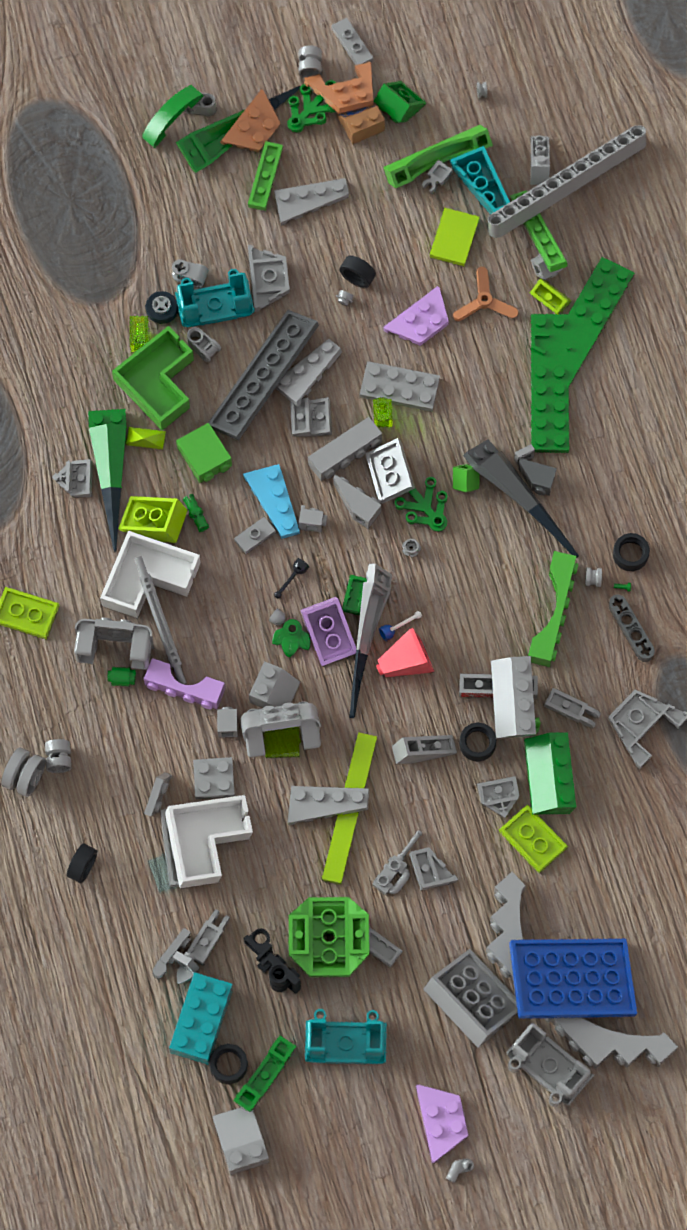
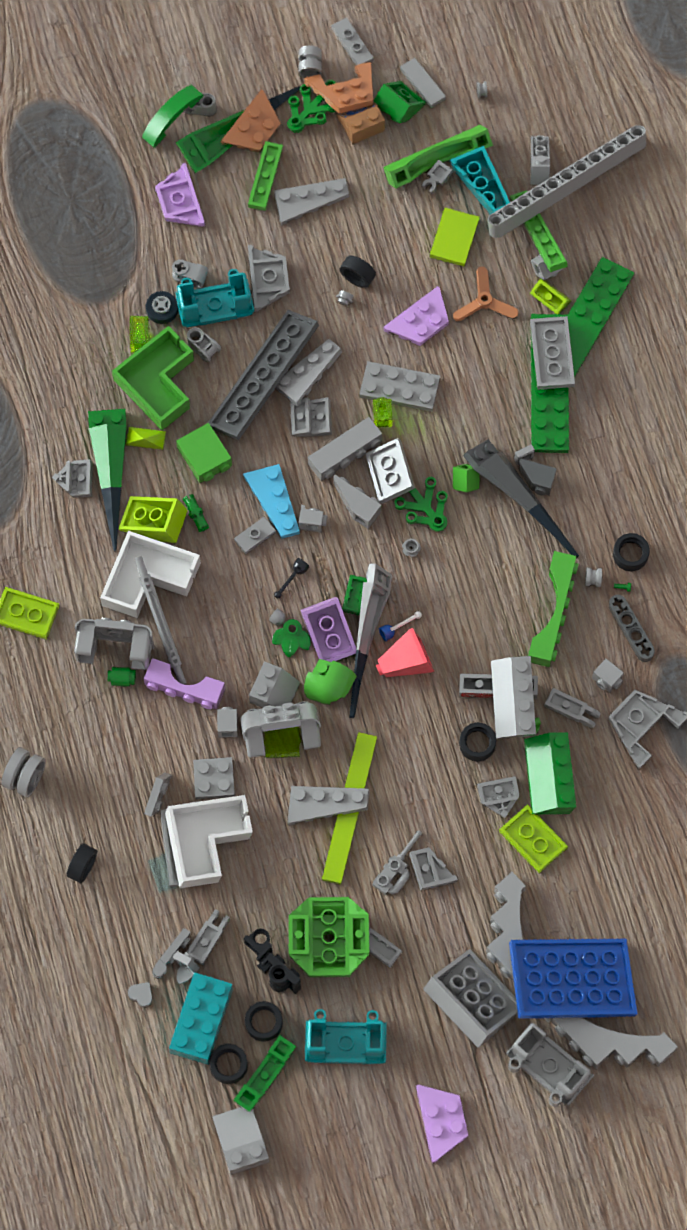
(58, 758): light grey wheel -> none
(141, 994): none -> light grey tile
(179, 199): none -> lavender wing
(263, 1006): none -> black tyre
(328, 682): none -> bright green brick
(422, 82): none -> light grey tile
(423, 748): light grey slope -> none
(458, 1167): light grey arm -> none
(552, 353): none -> light grey plate
(608, 676): none -> light grey brick

